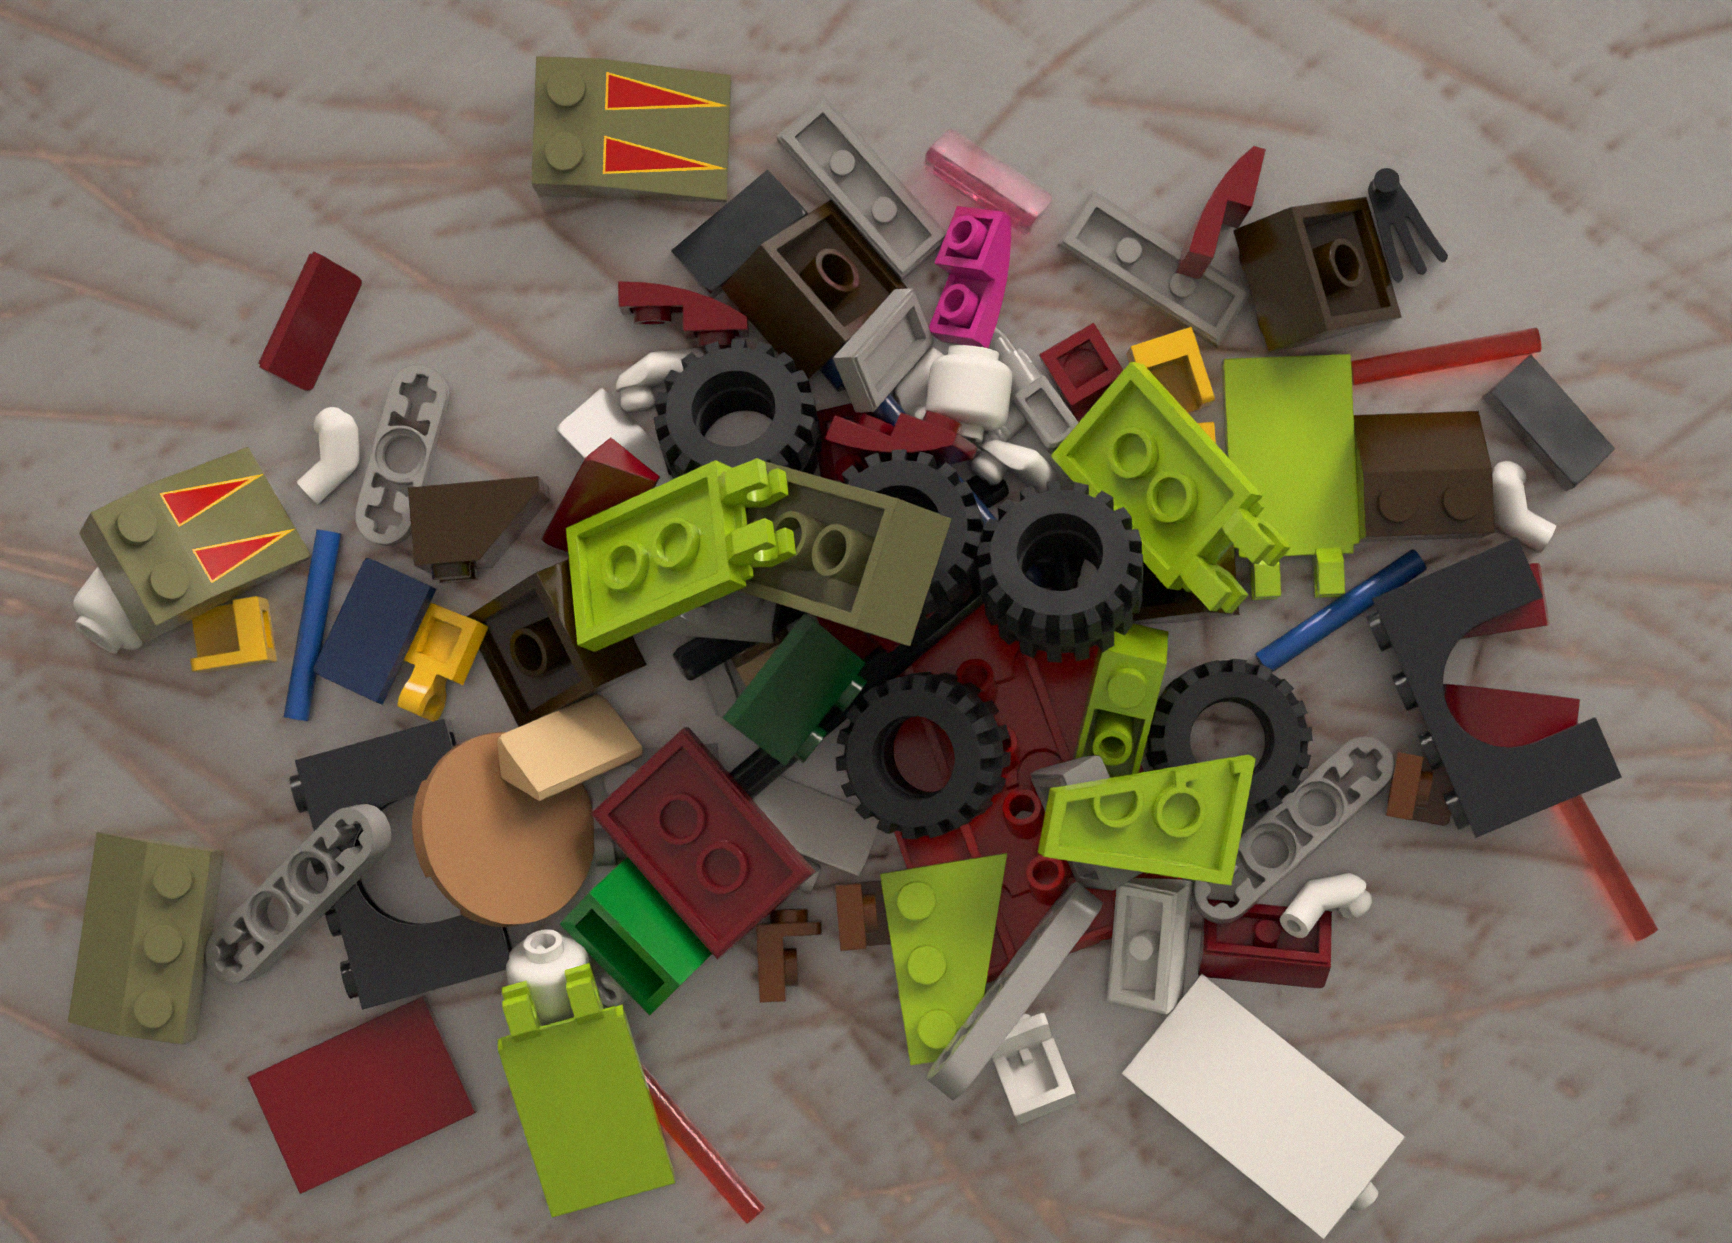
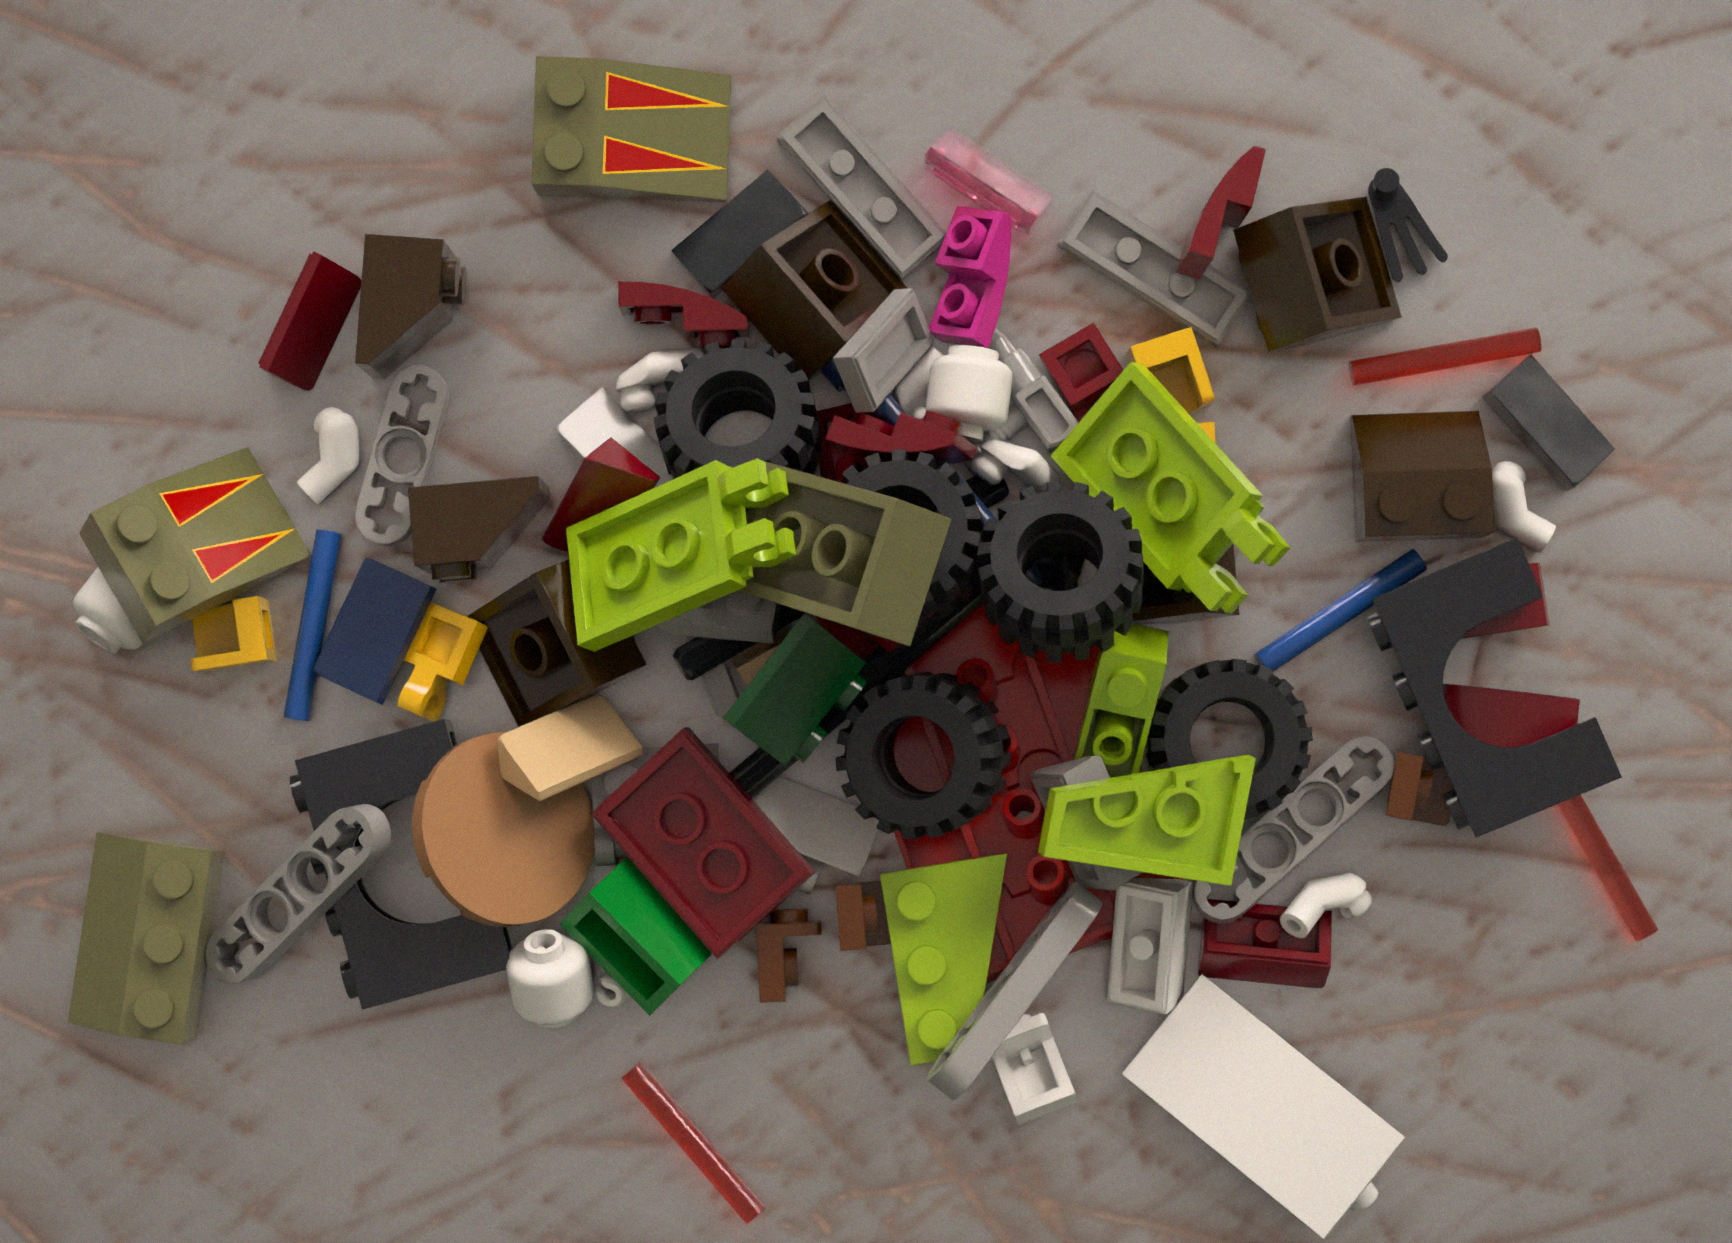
(362, 1094): dark red tile -> none
(404, 298): none -> dark brown slope
(582, 1098): lime tile -> none
(1296, 444): lime tile -> none

